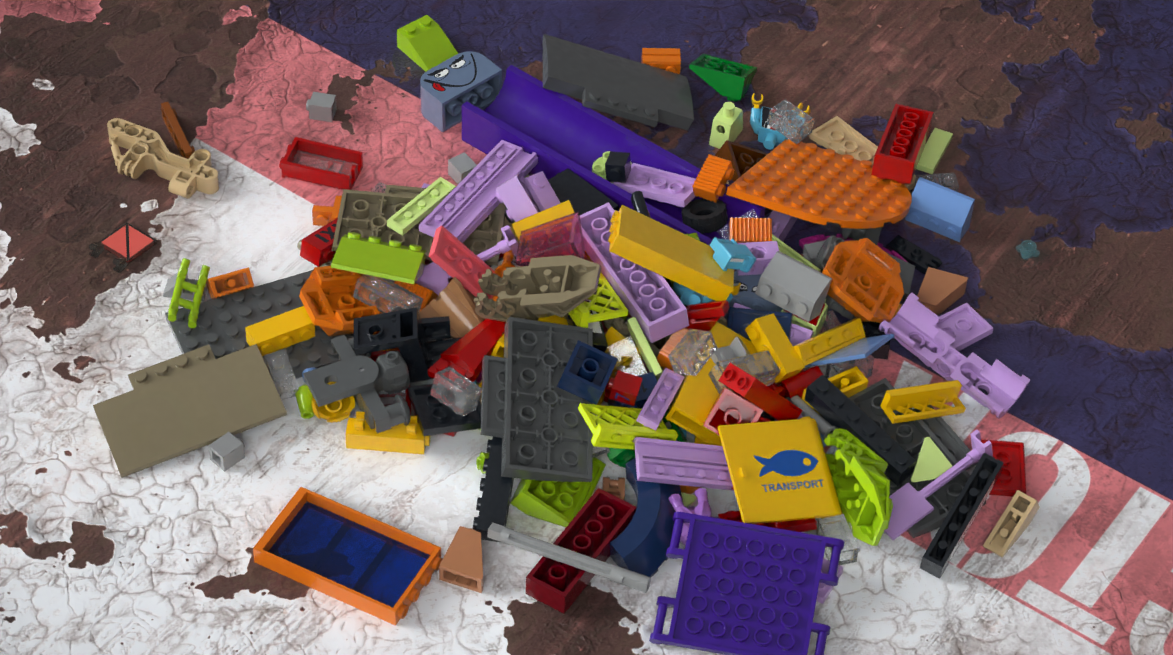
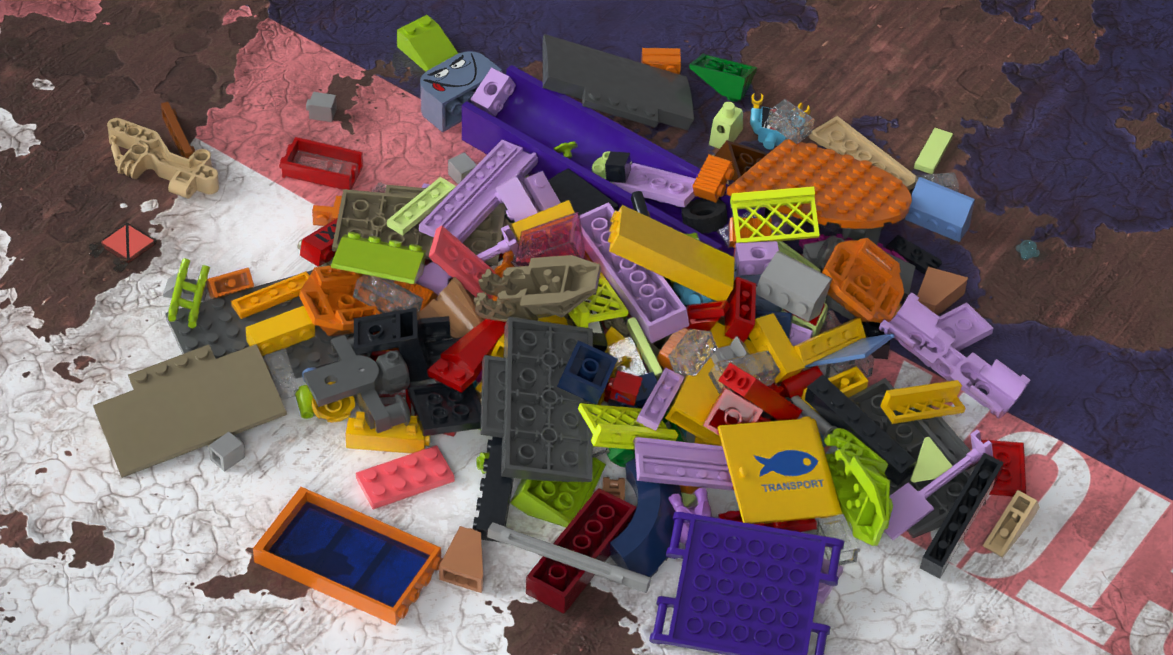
(269, 296): none -> light orange tile
(405, 477): none -> coral plate
(455, 391): clear brick -> none
(493, 82): none -> lavender brick
(566, 148): none -> lime plant
(732, 255): medium azure piece -> none
(741, 314): none -> red brick
(776, 198): none -> neon yellow fence
(902, 144): red brick -> none

